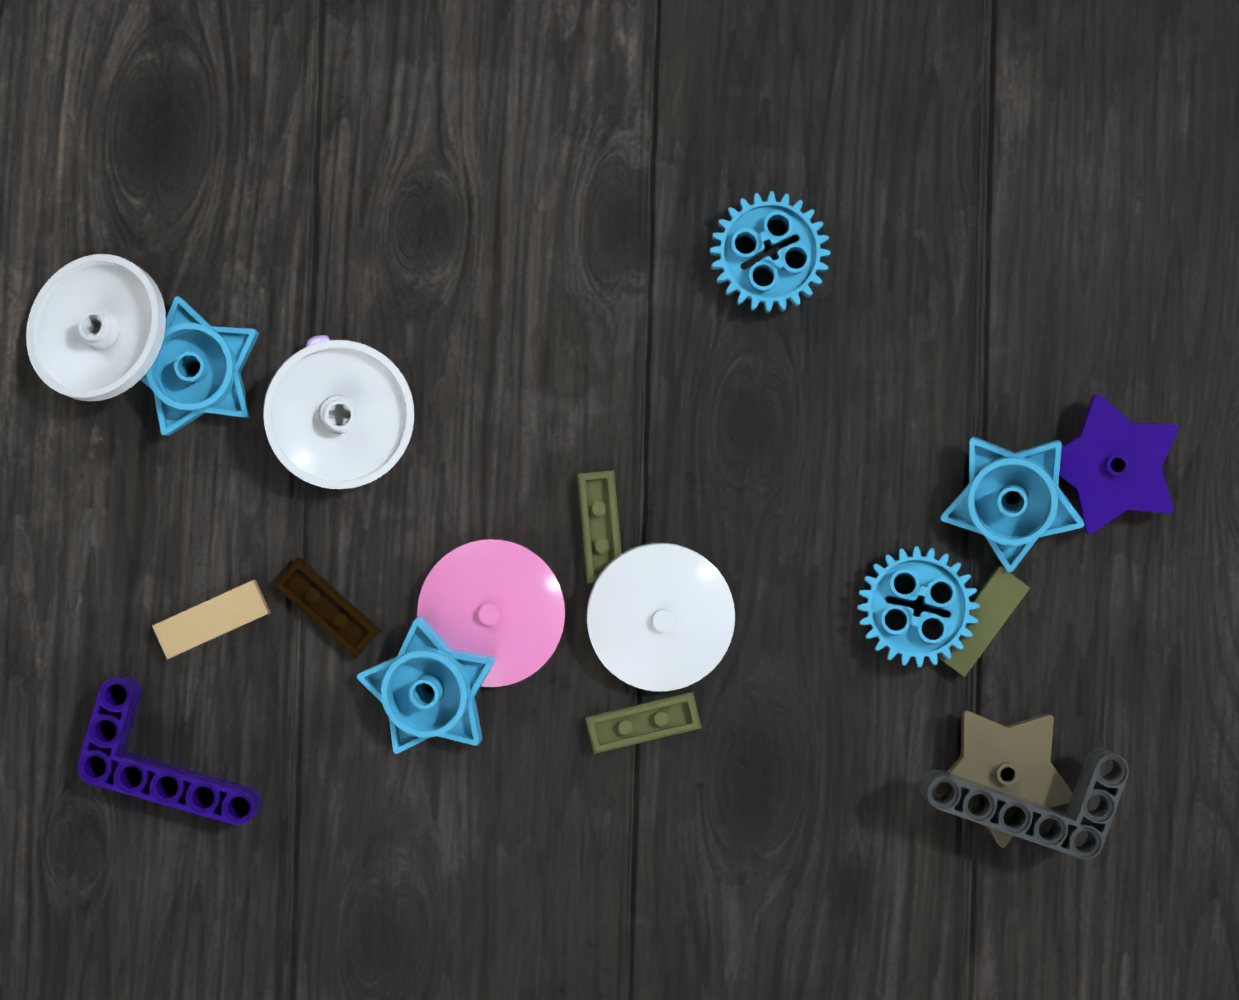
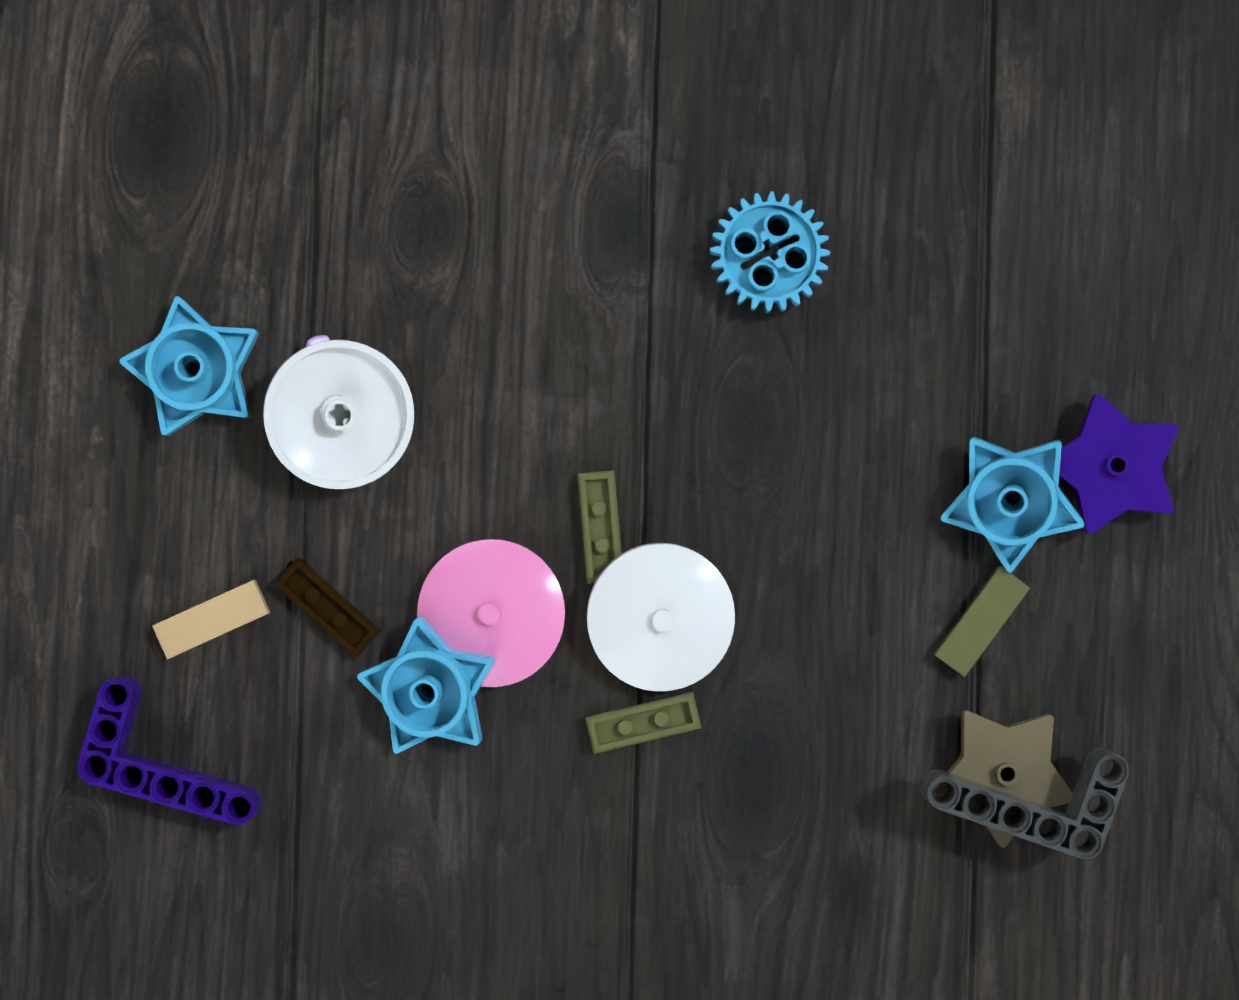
(96, 327): white dish -> none
(924, 573): medium azure gear -> none

